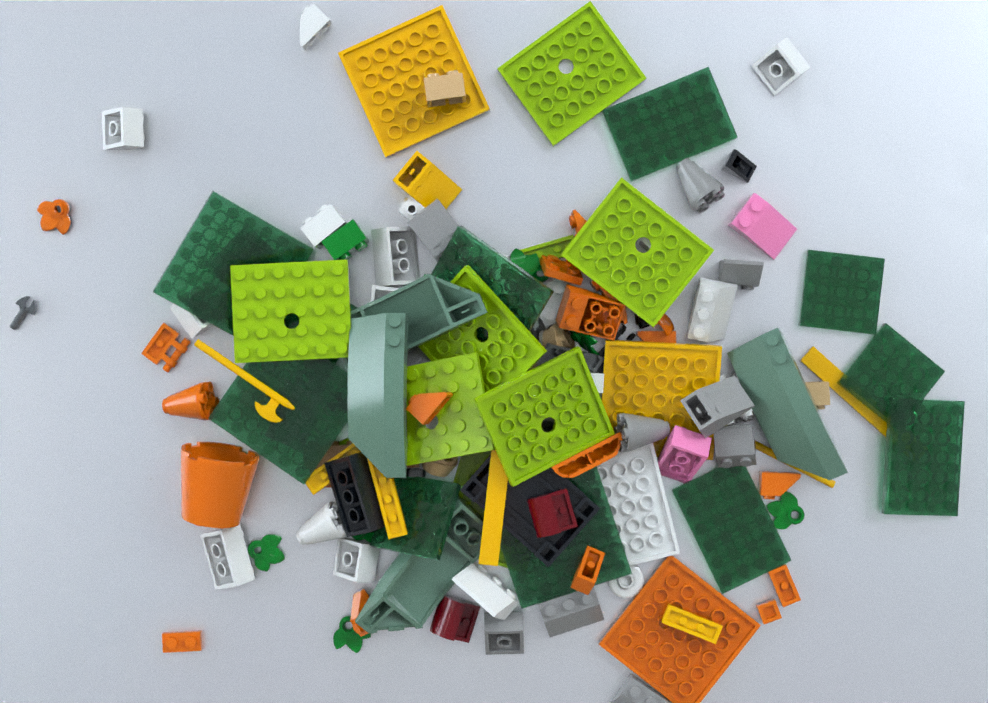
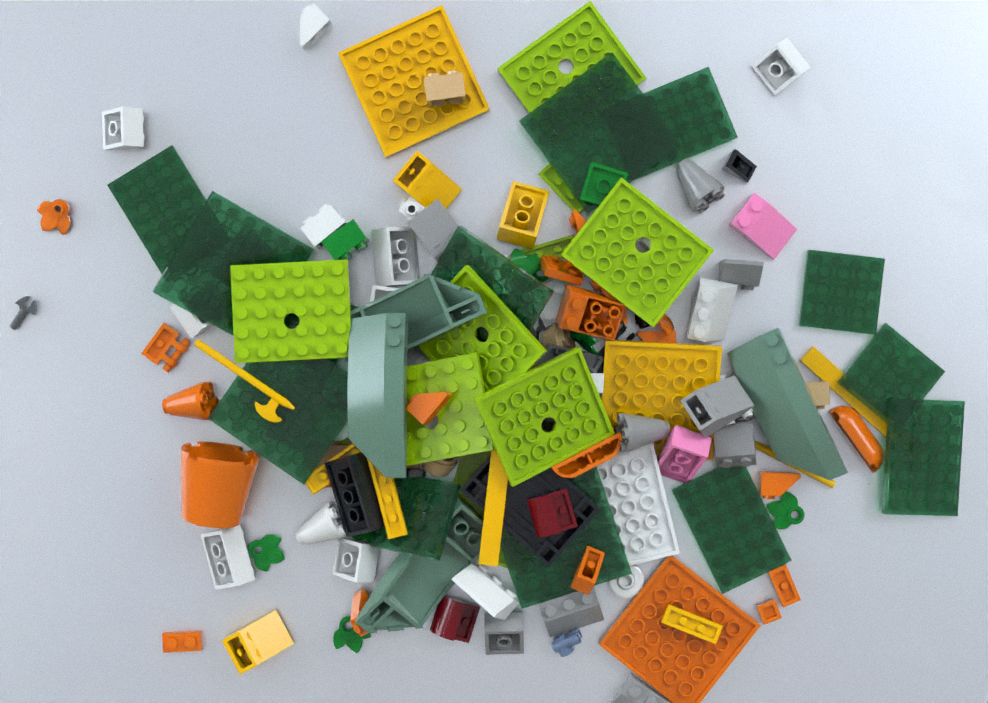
(159, 203): none -> clear green plate
(257, 642): none -> yellow slope
(522, 215): none -> yellow slope
(557, 185): none -> lime tile
(565, 643): none -> sand blue plate
(599, 121): none -> clear green plate
(600, 182): none -> green plate
(859, 436): none -> orange brick

